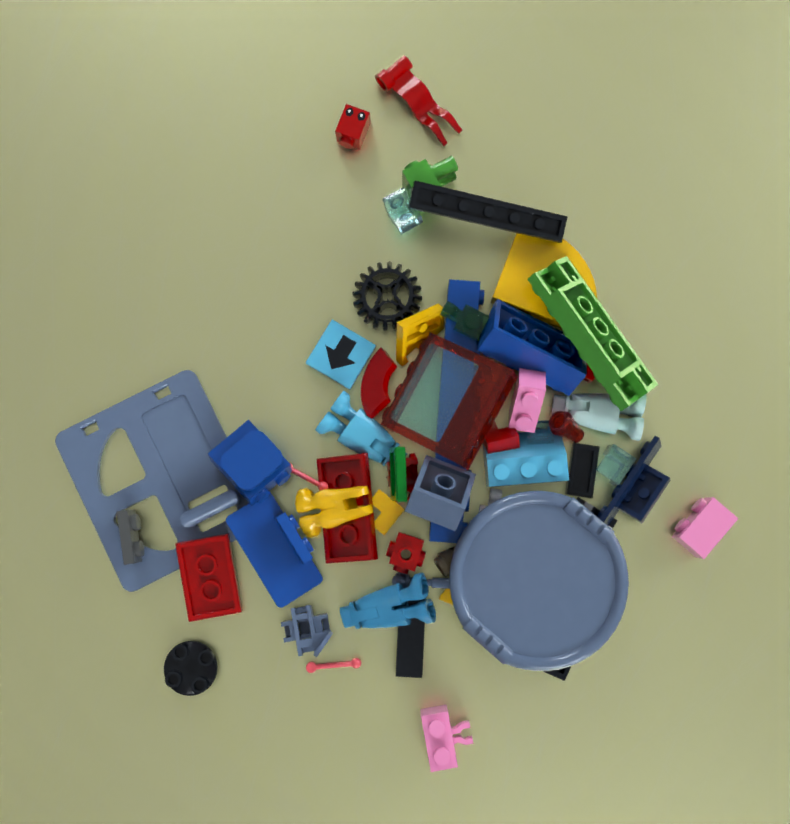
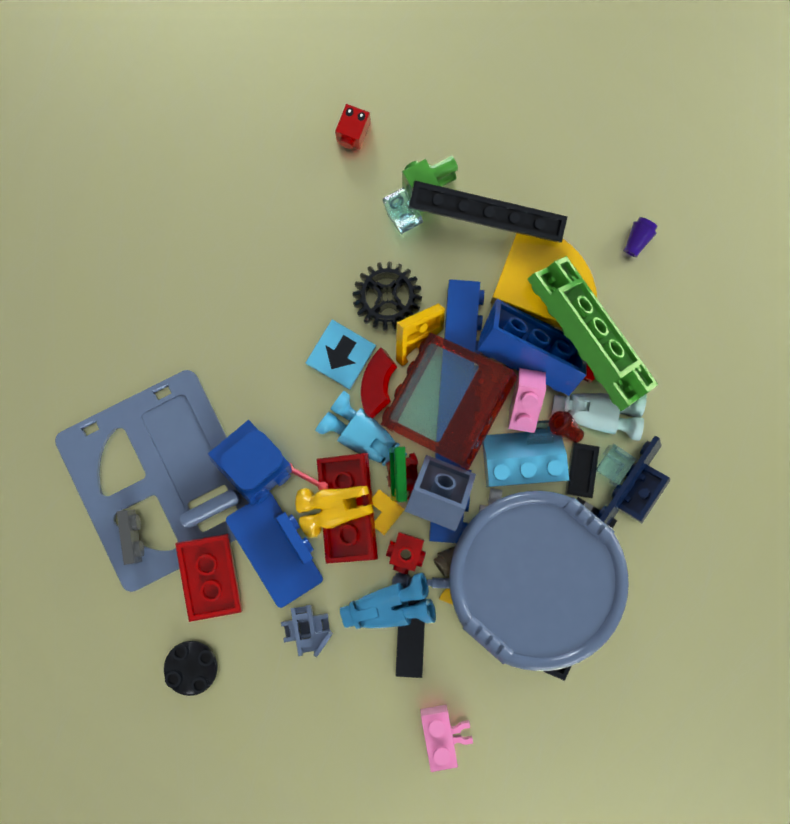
(312, 666): coral hinge -> none
(416, 96): red flag -> none
(468, 321): clear green plate -> none
(501, 439): red piece -> none
(640, 235): none -> dark purple cone
(704, 527): bright pink brick -> none

